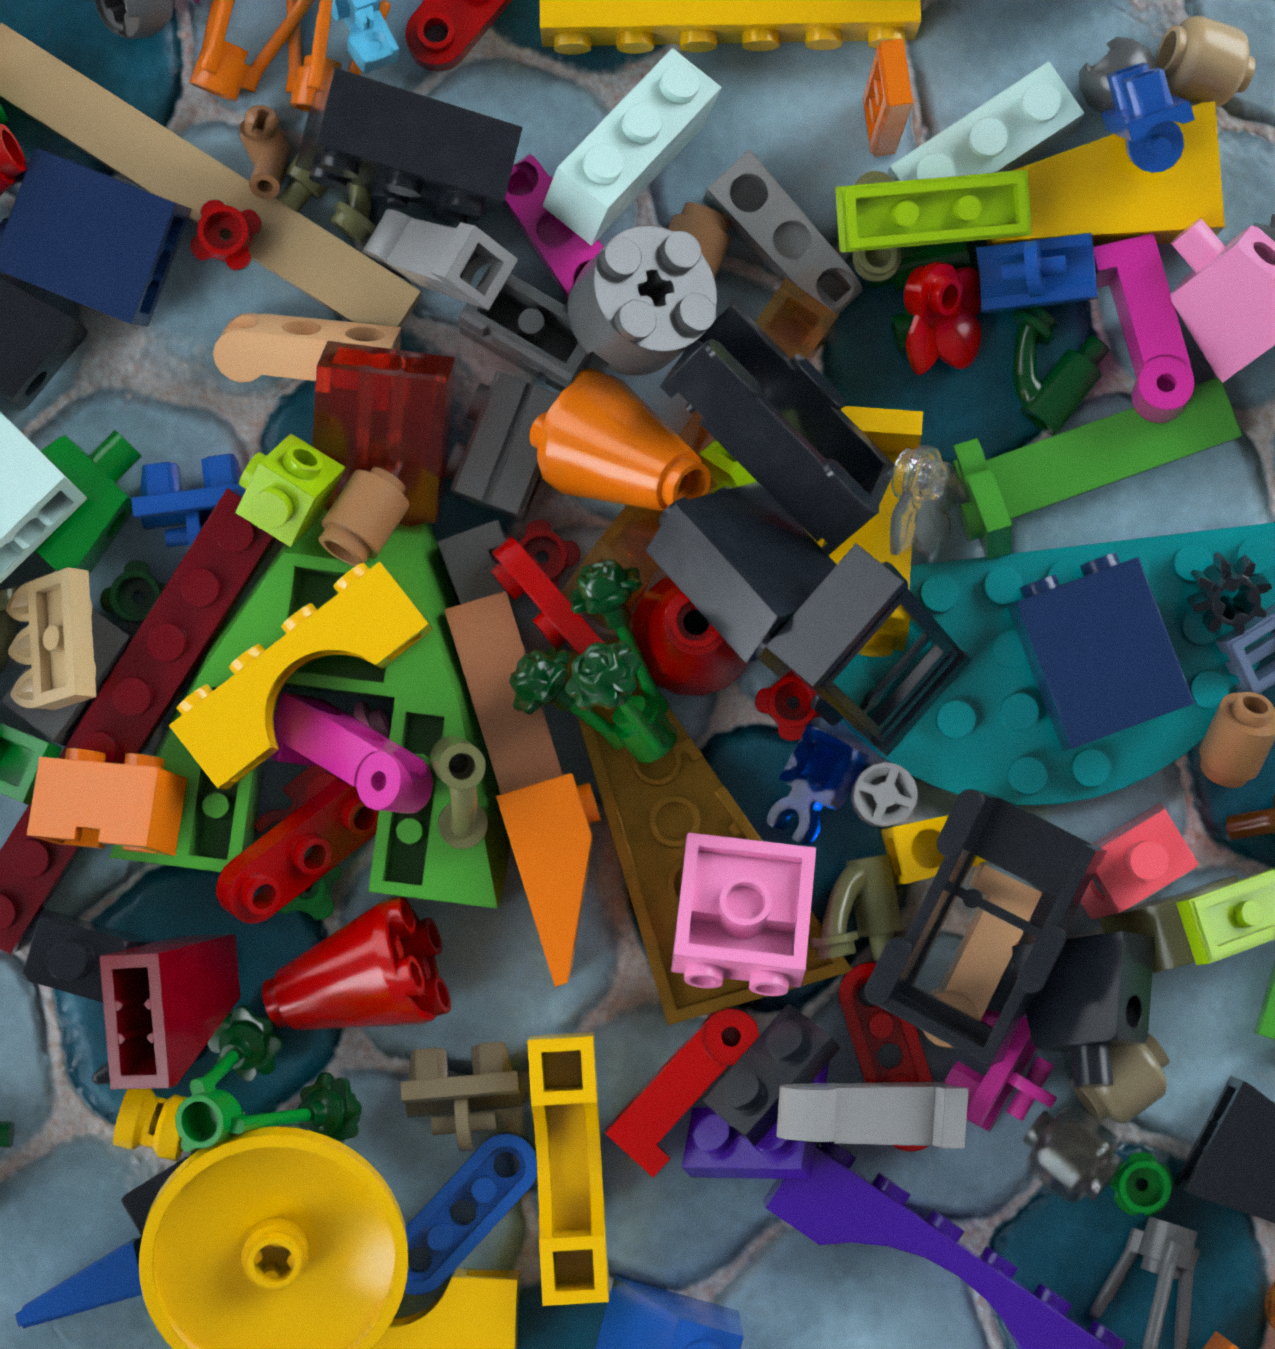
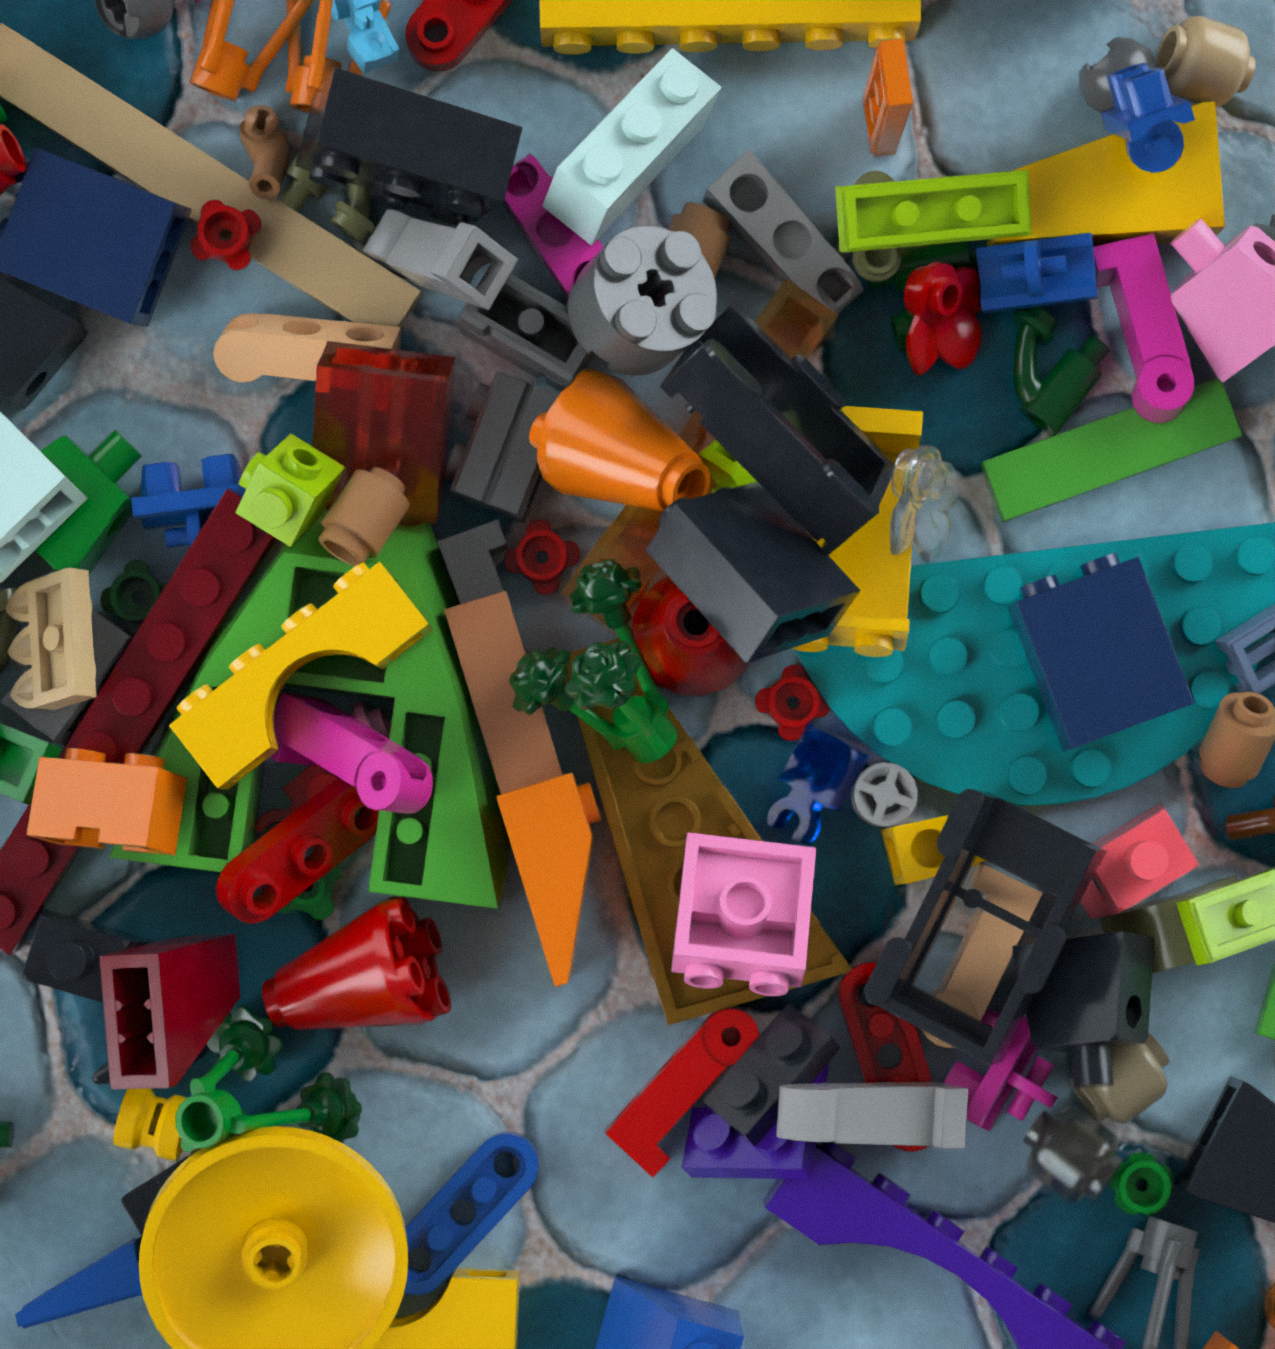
(435, 1093): dark tan hips -> none
(461, 768): olive plant -> none
(556, 621): red plate -> none
(568, 1168): yellow arch -> none
(838, 624): black piece -> none
(872, 892): olive plant -> none
(984, 512): bright green plate -> none
(999, 133): light aqua brick -> none
(1231, 577): black gear -> none

